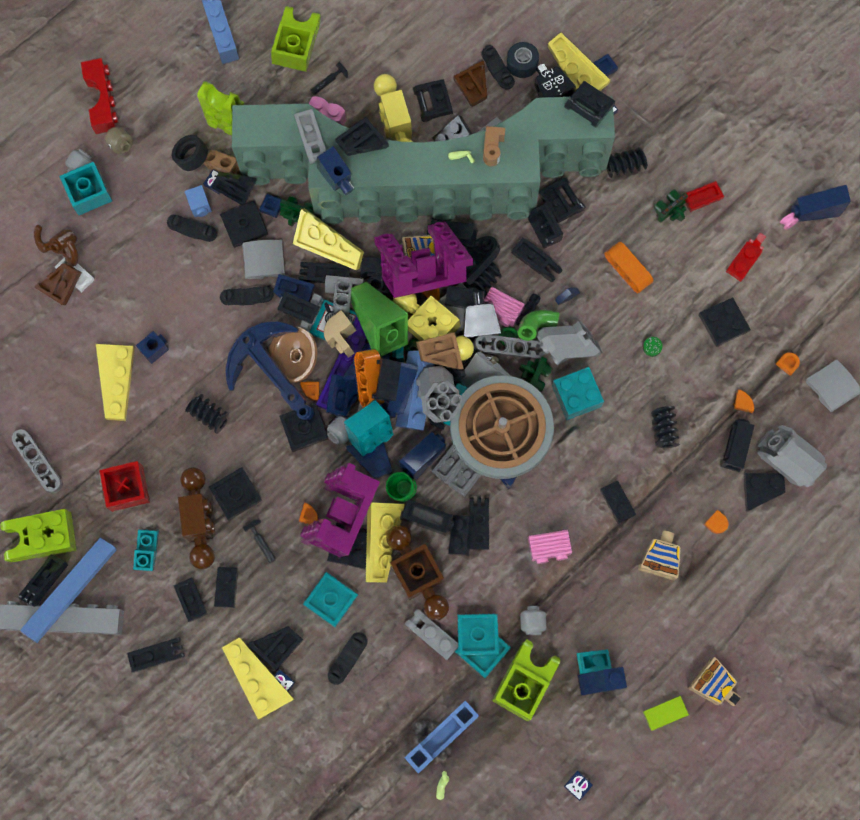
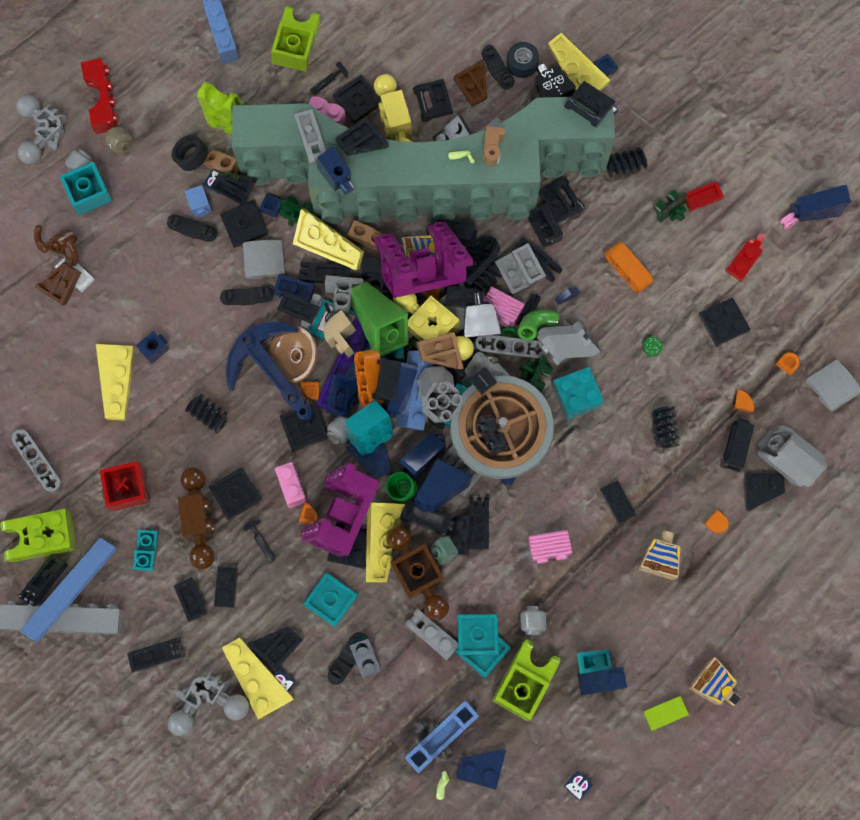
(46, 135): none -> light grey piece
(235, 706): none -> light grey piece
(290, 485): none -> bright pink brick
(357, 99): none -> black plate
(363, 234): none -> medium nougat leg
(364, 656): none -> plate
(441, 486): none -> dark blue slope
(443, 551): none -> sand green plate
(482, 768): none -> dark blue wing
(483, 381): none -> black tile
(487, 427): none -> black hinge
(520, 269): none -> light grey slope

